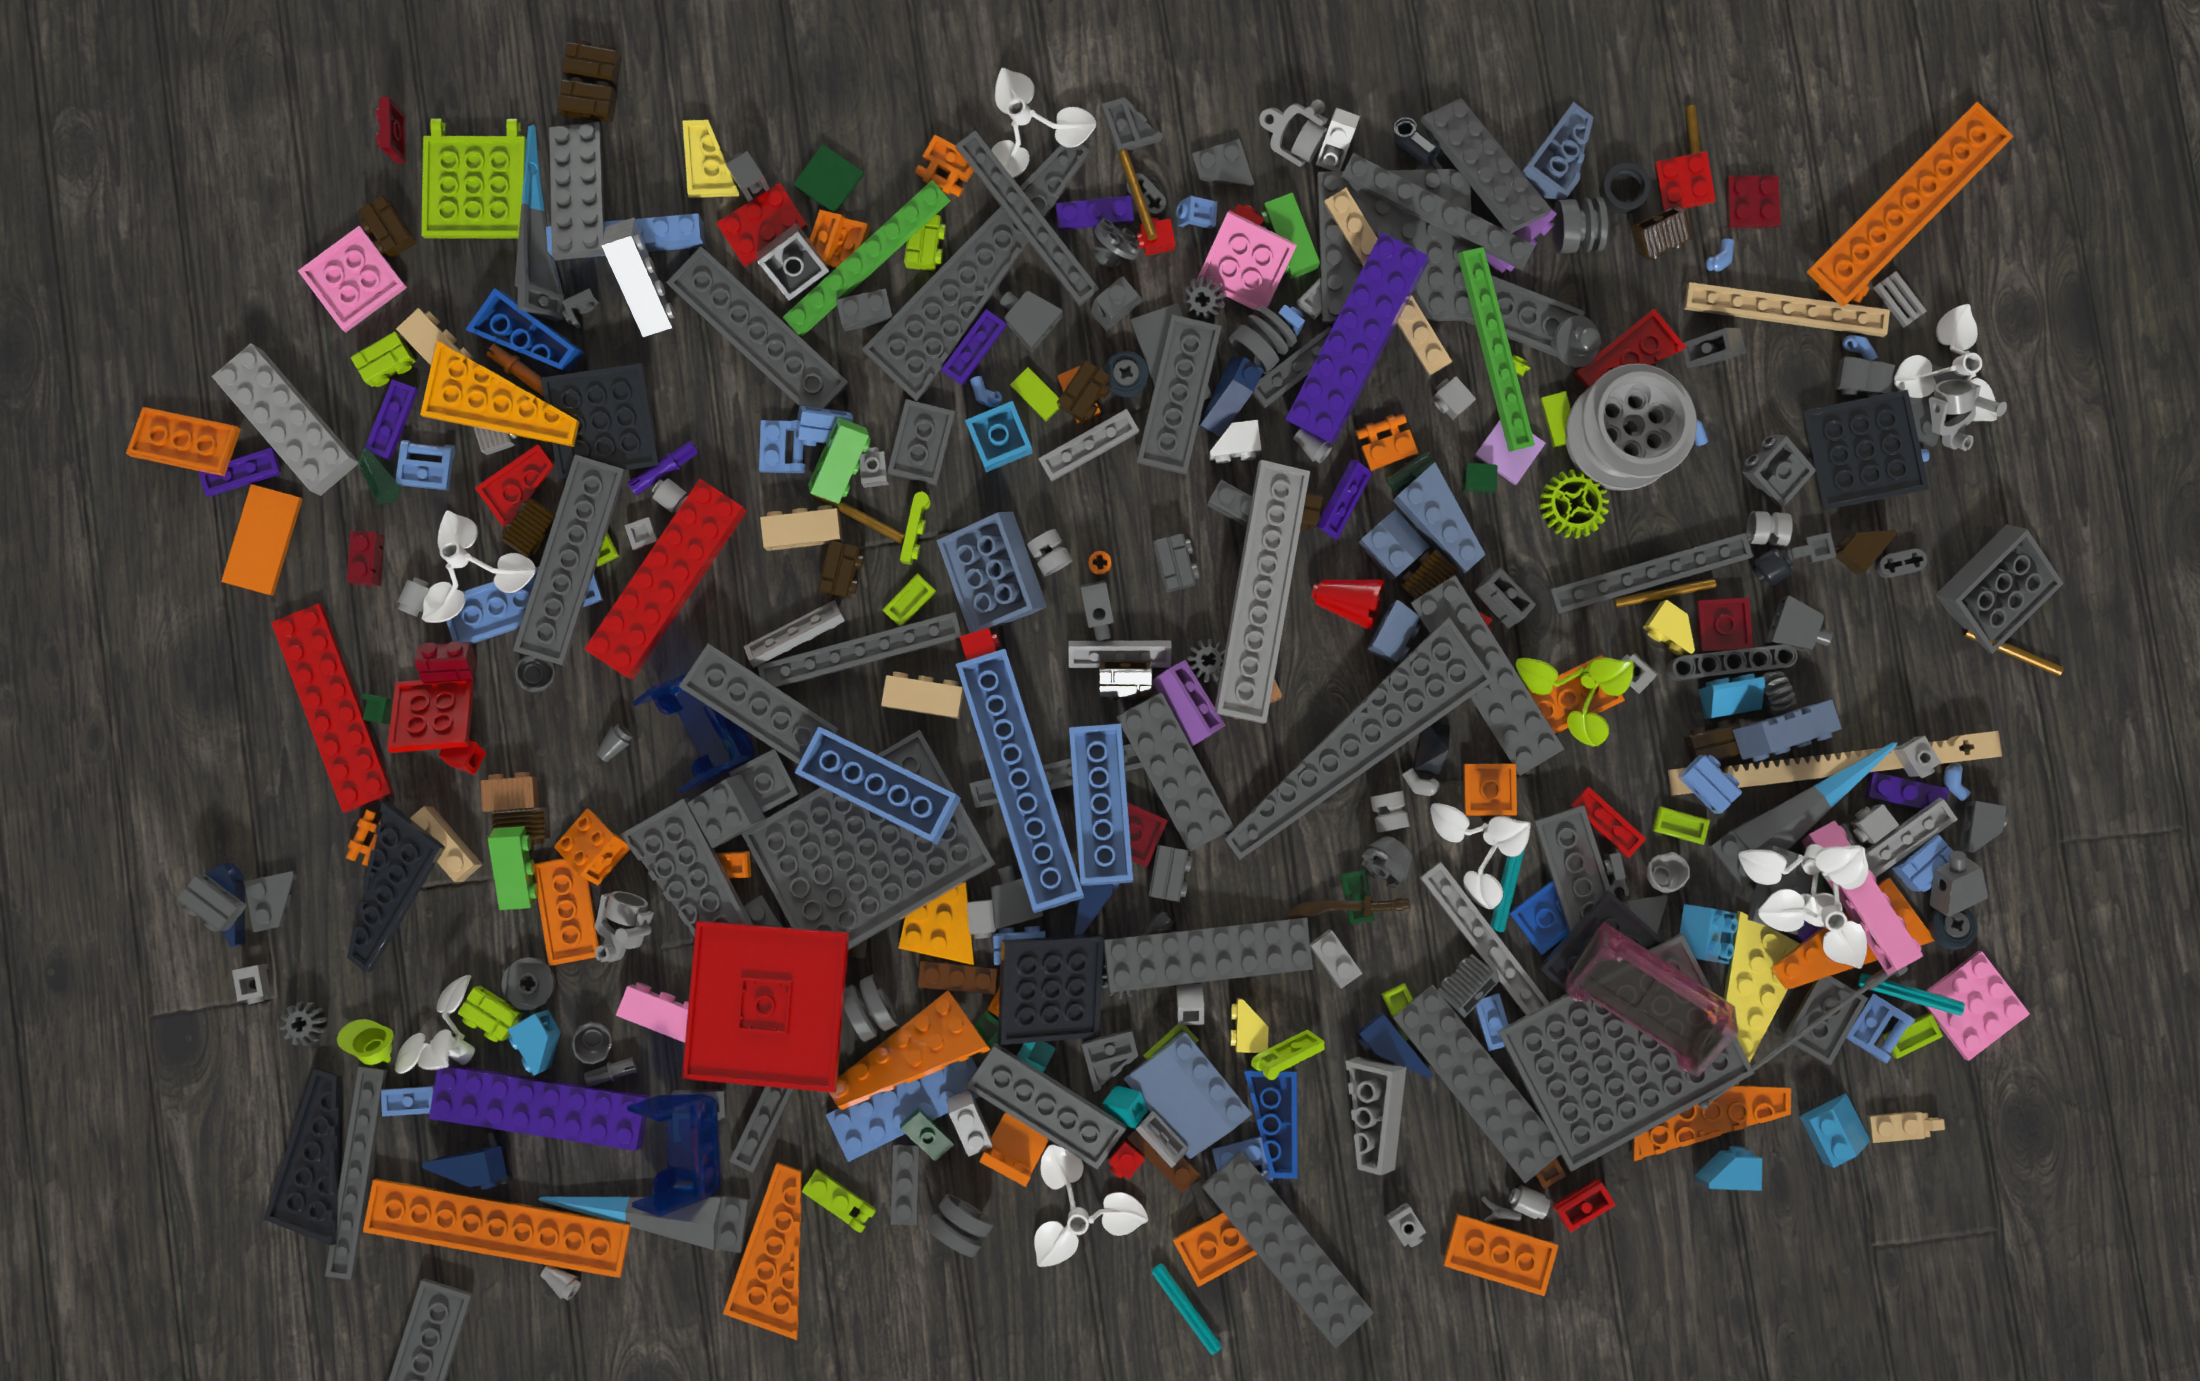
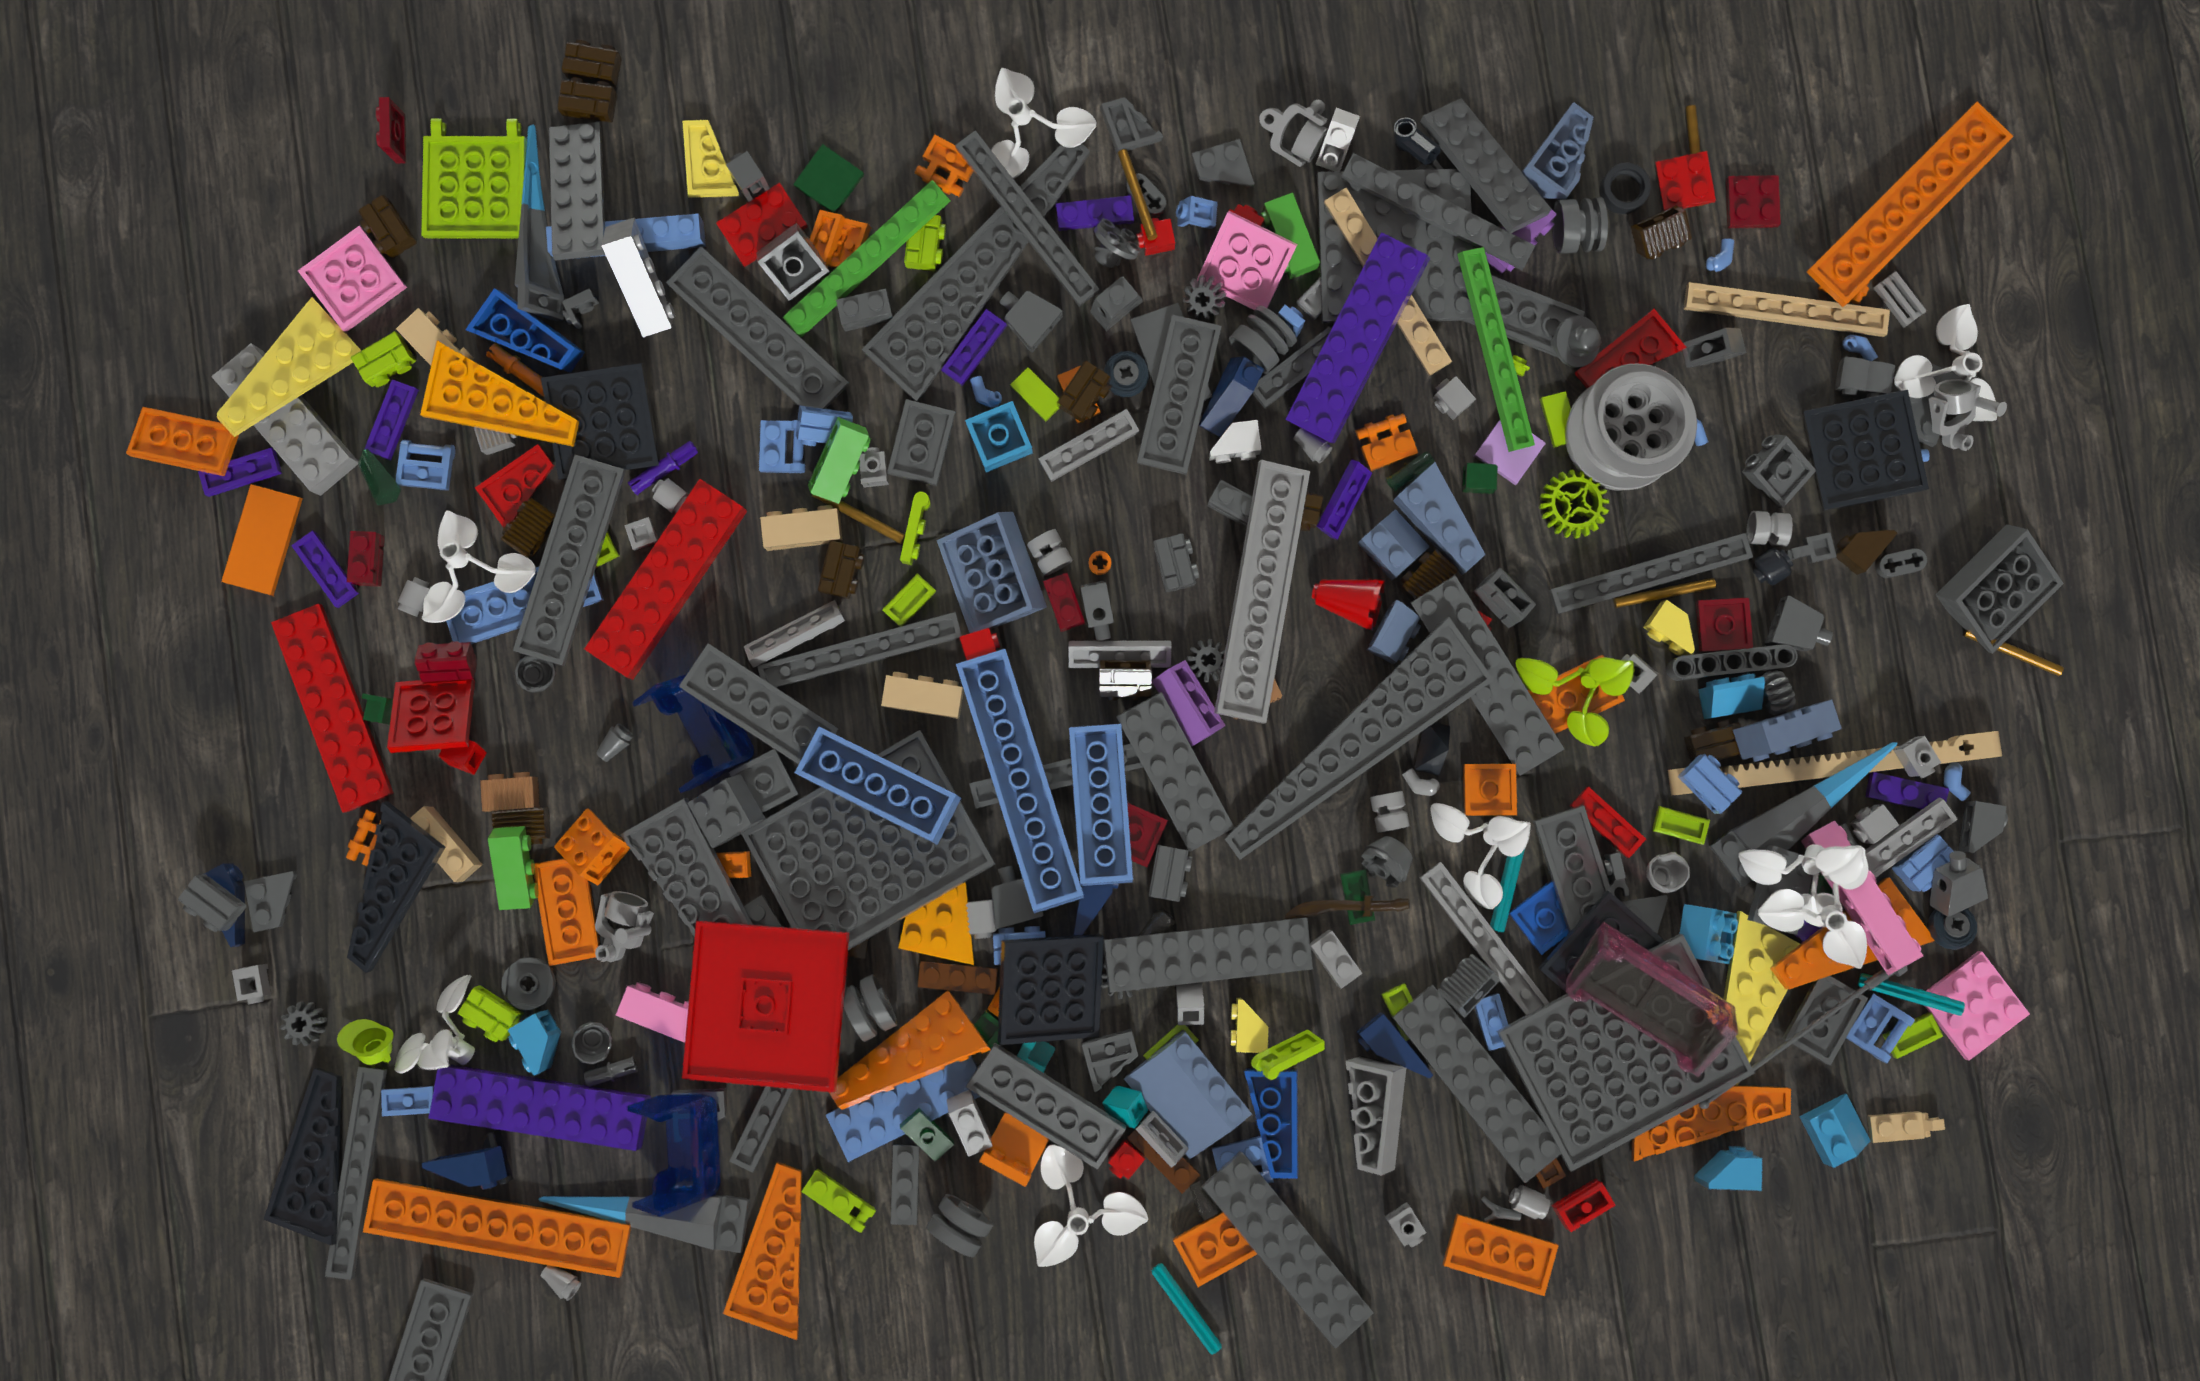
(298, 360): none -> light yellow wing
(325, 569): none -> dark purple plate
(1064, 602): none -> dark red brick

